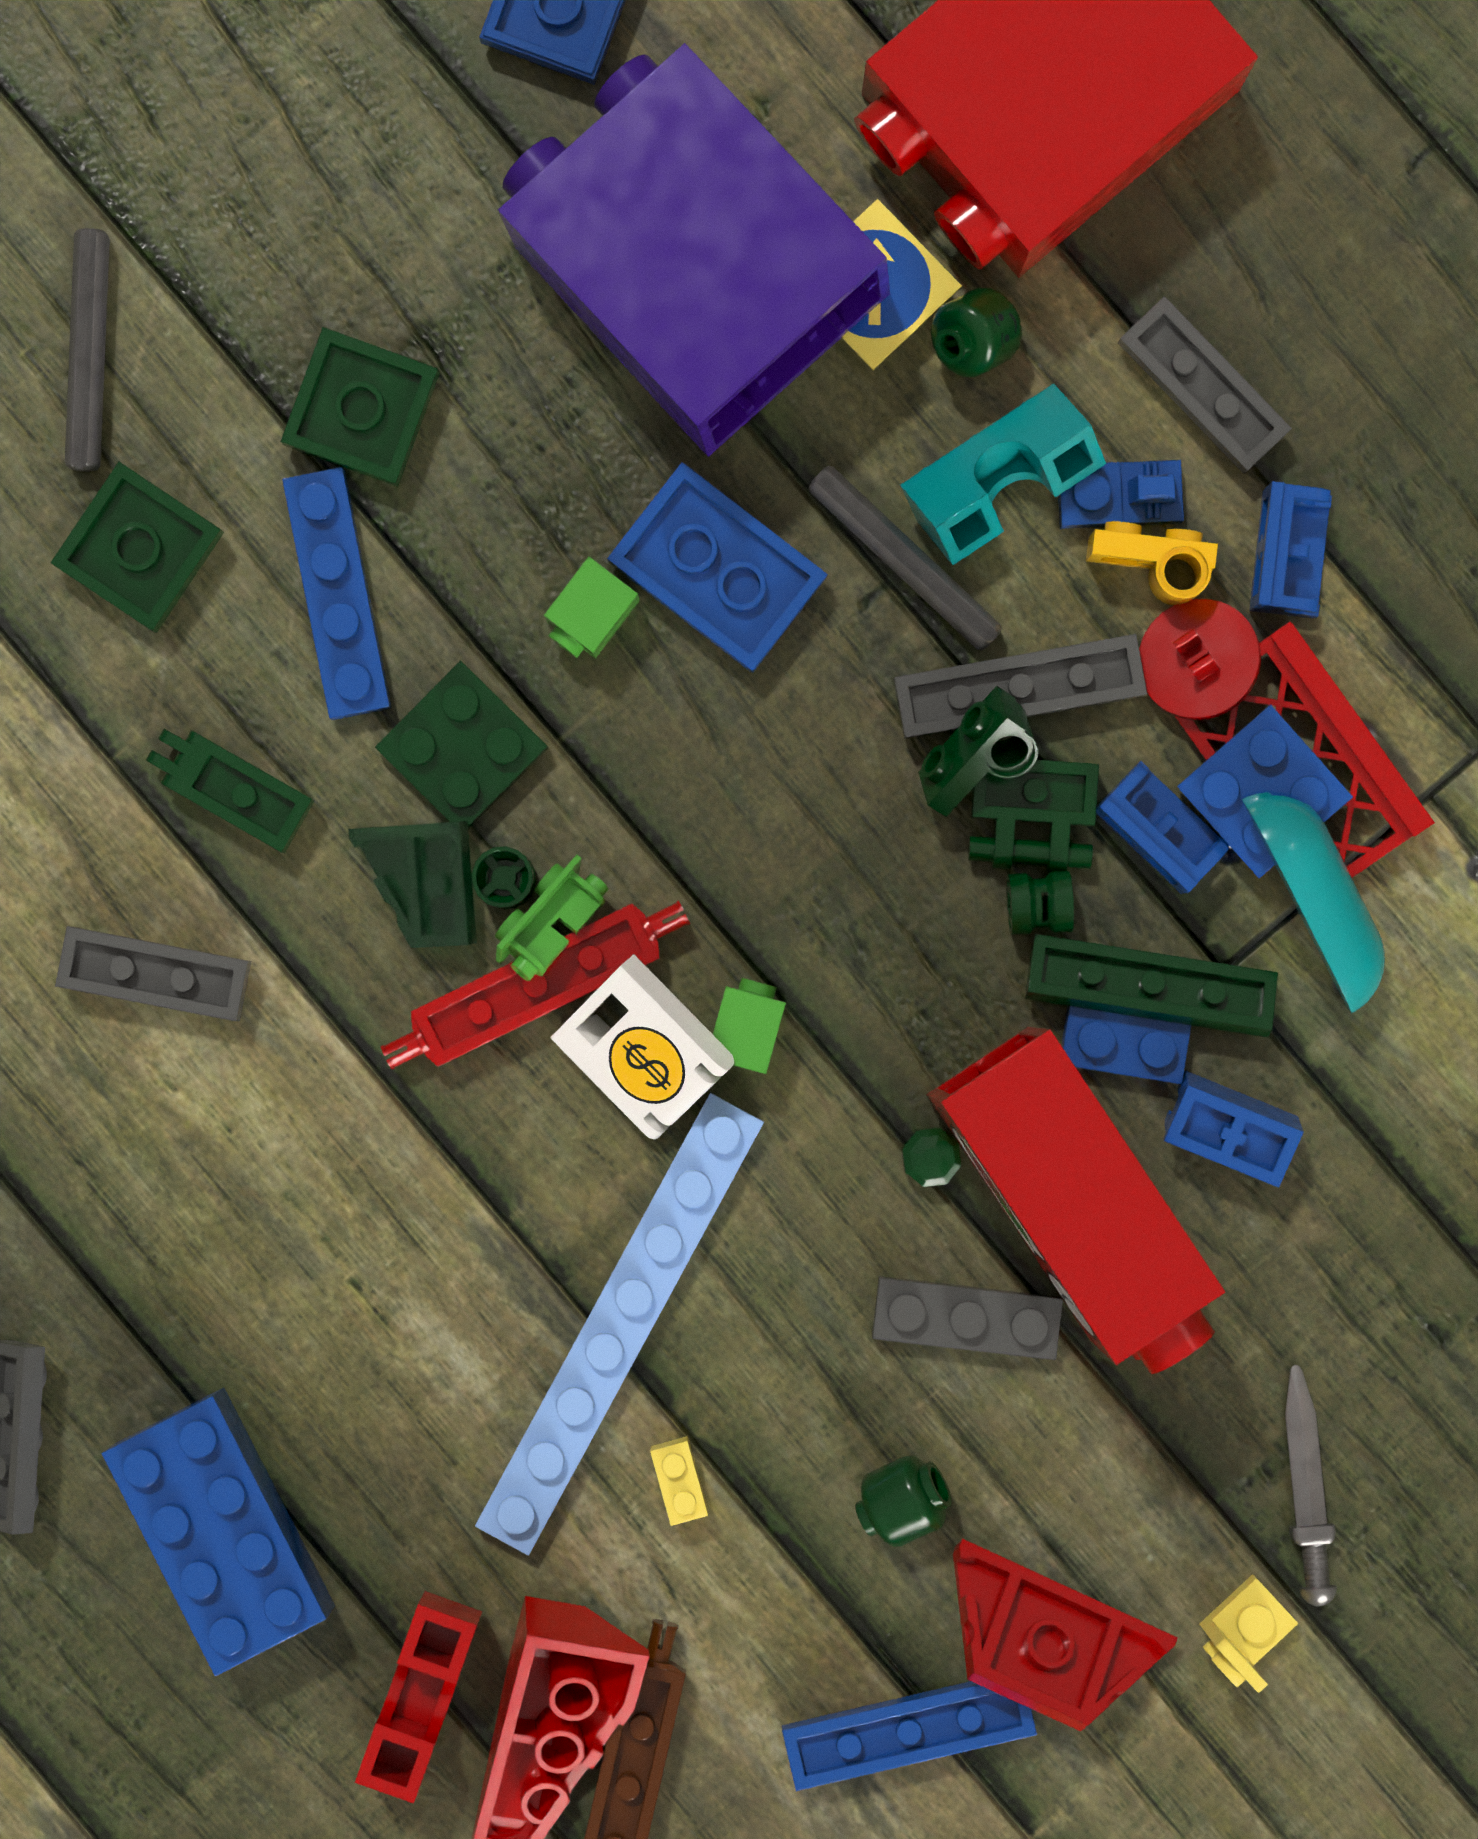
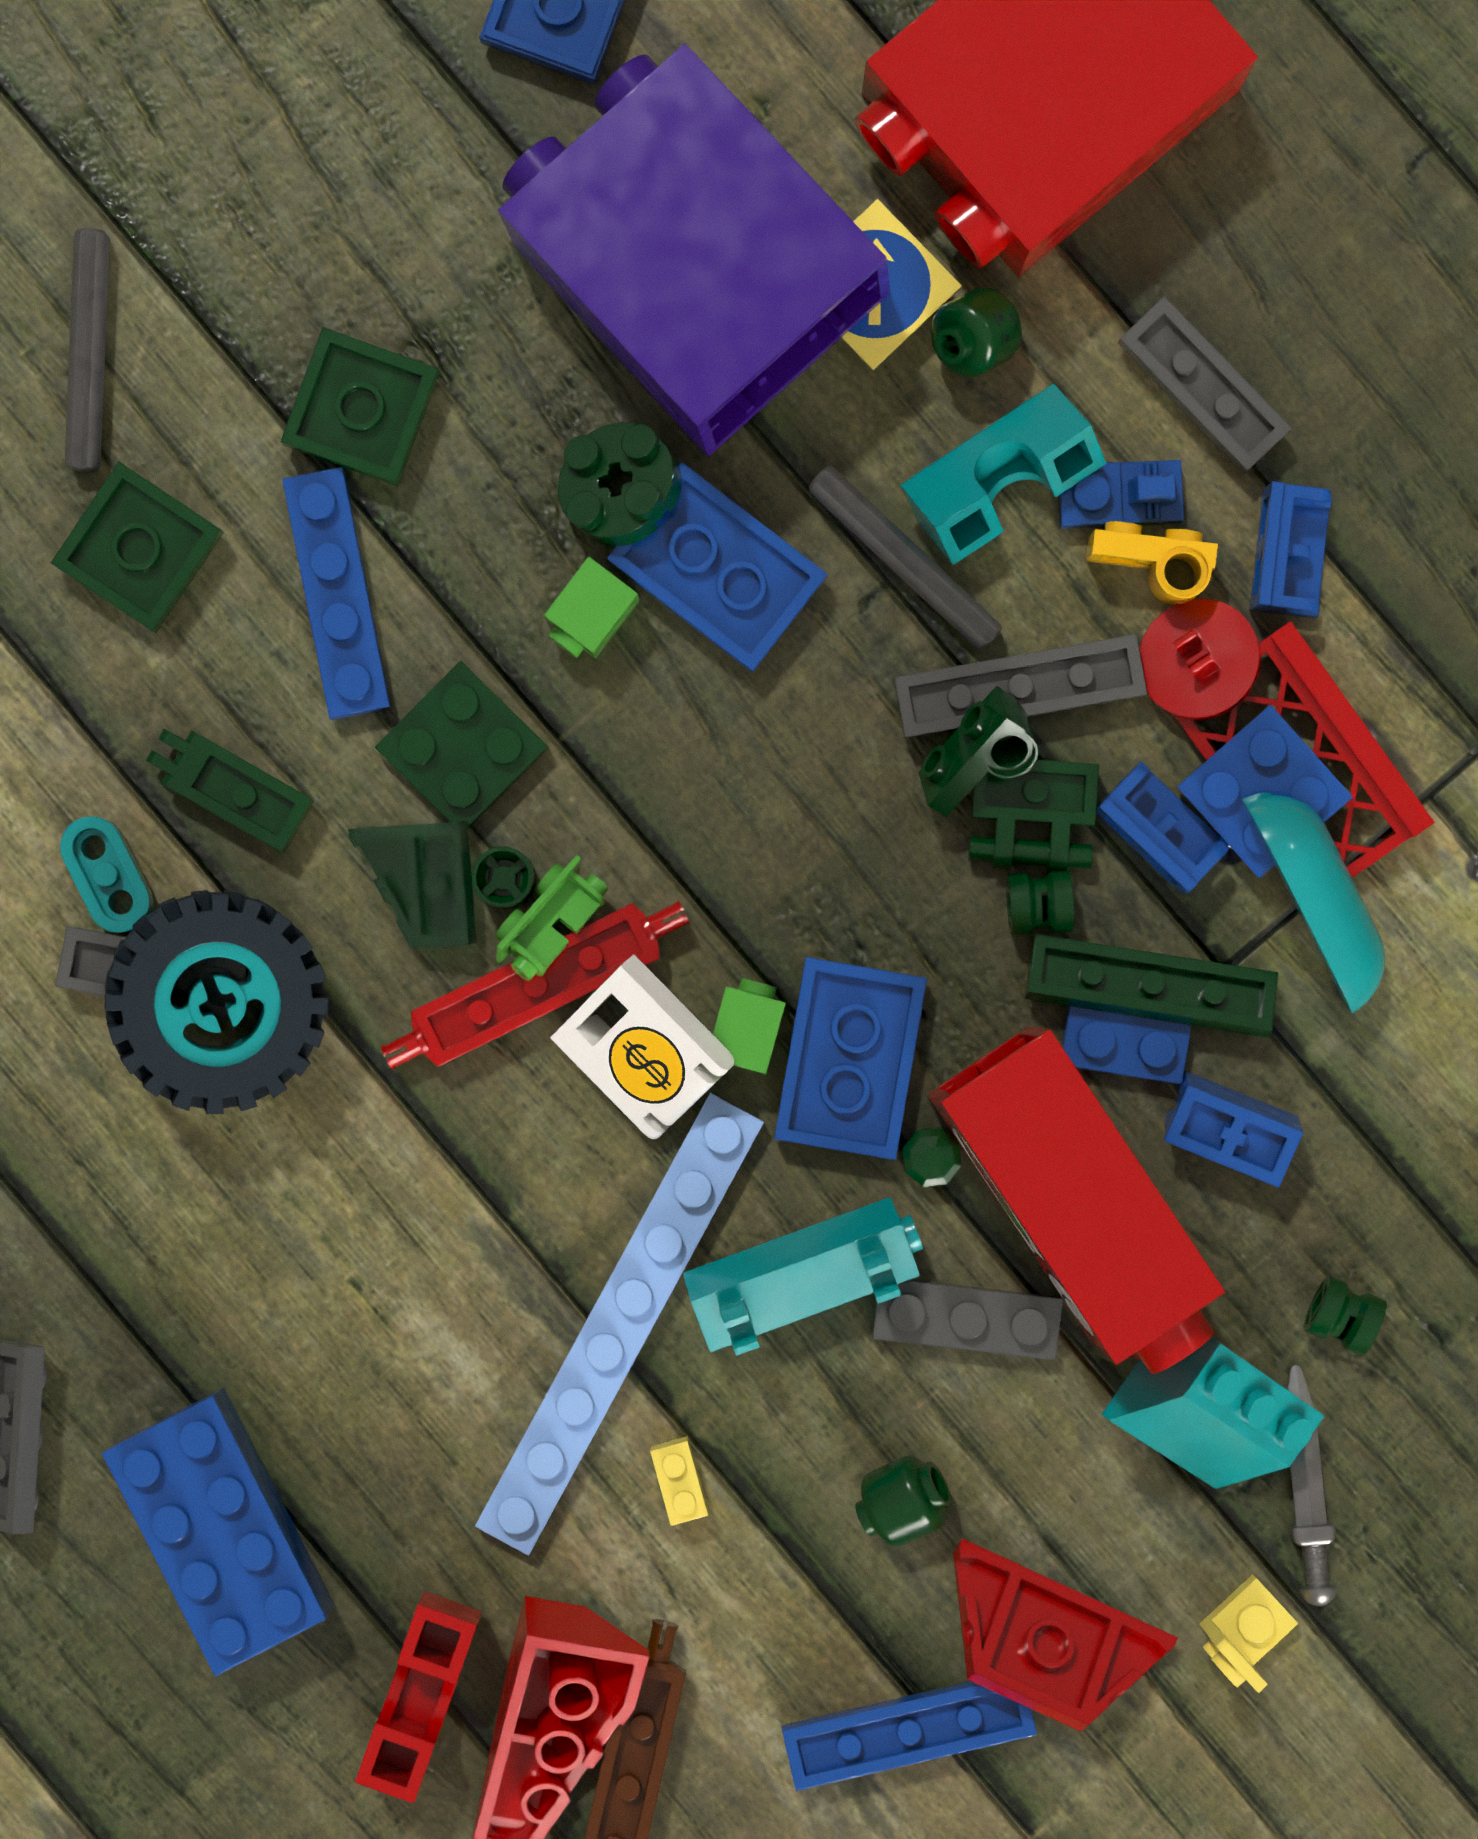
(105, 877): none -> teal plate
(151, 1028): none -> black wheel
(600, 456): none -> dark green plate
(803, 1274): none -> teal brick
(850, 1058): none -> blue plate
(1214, 1416): none -> teal slope
(1345, 1315): none -> dark green wheel

